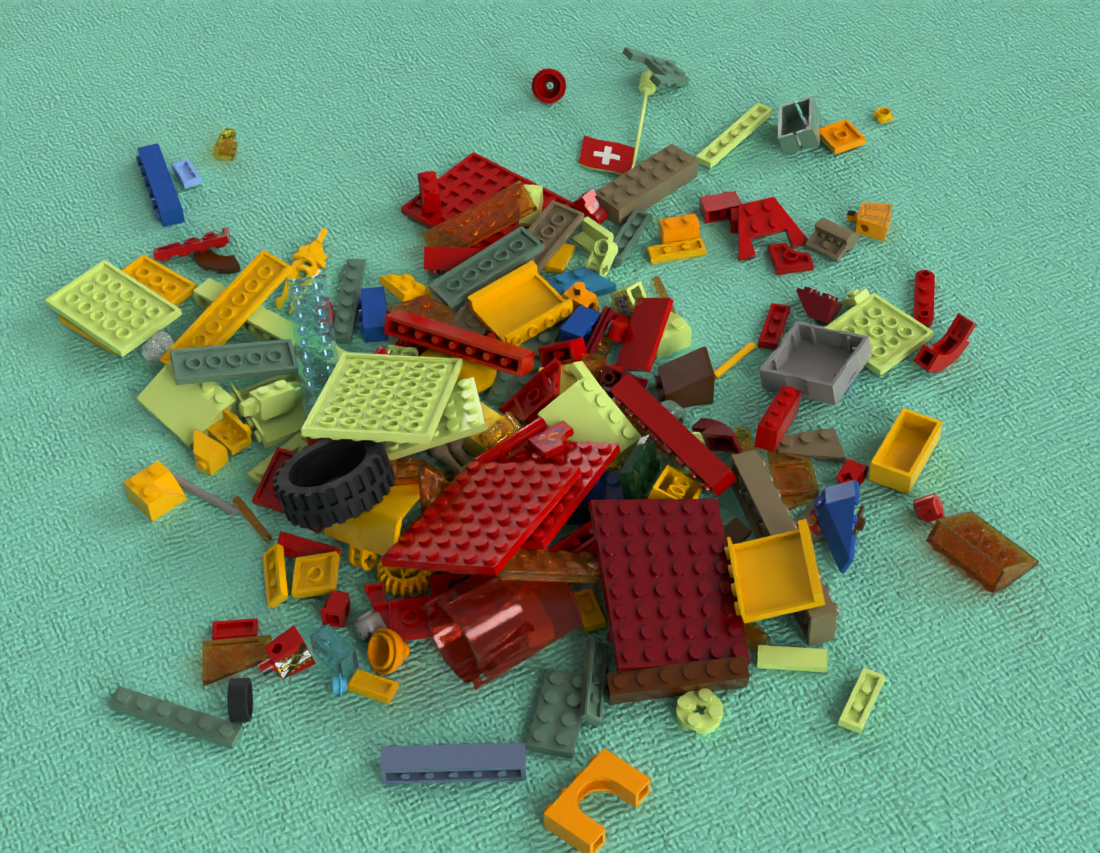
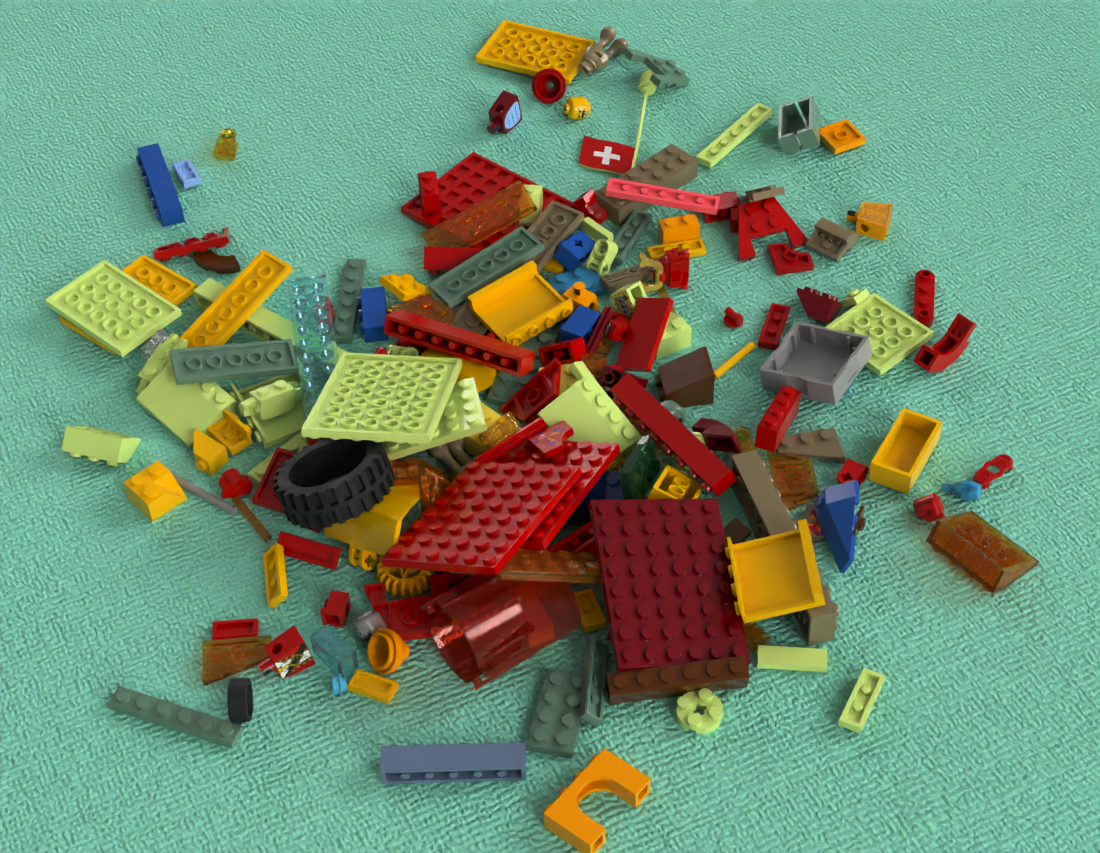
(99, 444): none -> yellowish green slope
(159, 359): none -> yellowish green hinge
(234, 484): none -> red piece
(313, 256): yellow sword -> none
(315, 575): yellow plate -> none
(504, 113): none -> dark red torso
(532, 49): none -> yellow plate
(574, 250): none -> blue brick
(577, 108): none -> yellow head
(594, 58): none -> dark tan piece
(621, 278): none -> dark tan tile
(662, 196): none -> coral plate
(670, 268): none -> red helmet
(732, 318): none -> red plate
(761, 193): none -> dark tan wing
(883, 115): yellow plate -> none
(963, 489): none -> dark azure piece
(984, 477): none -> red piece

